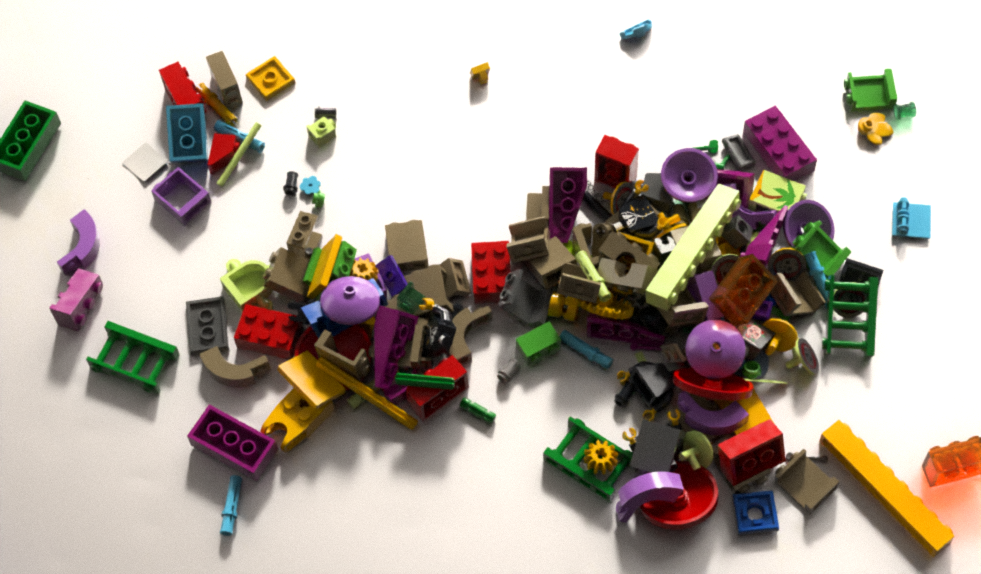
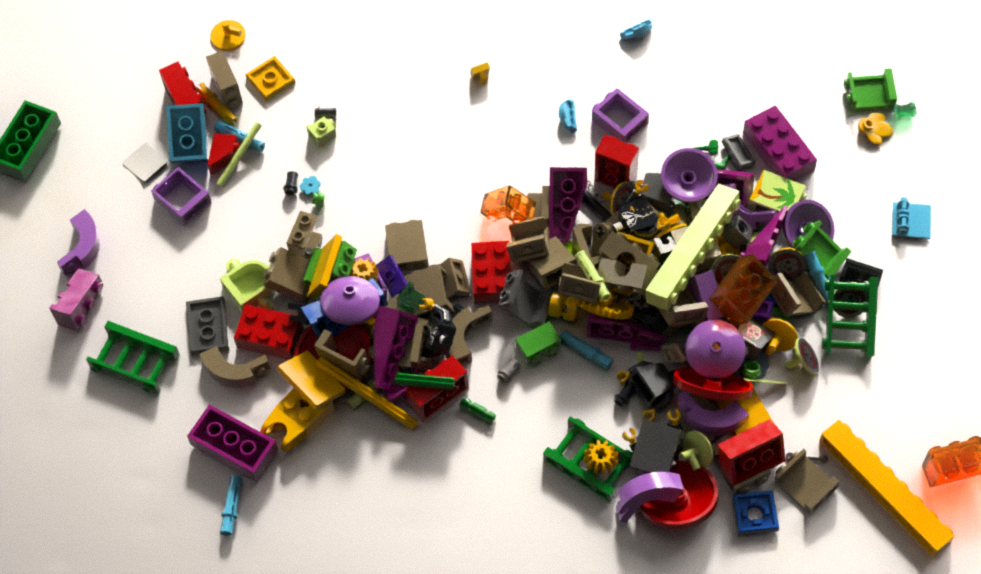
(228, 35): none -> yellow shield
(508, 204): none -> clear orange brick
(567, 115): none -> medium azure plate
(632, 128): none -> medium lavender window

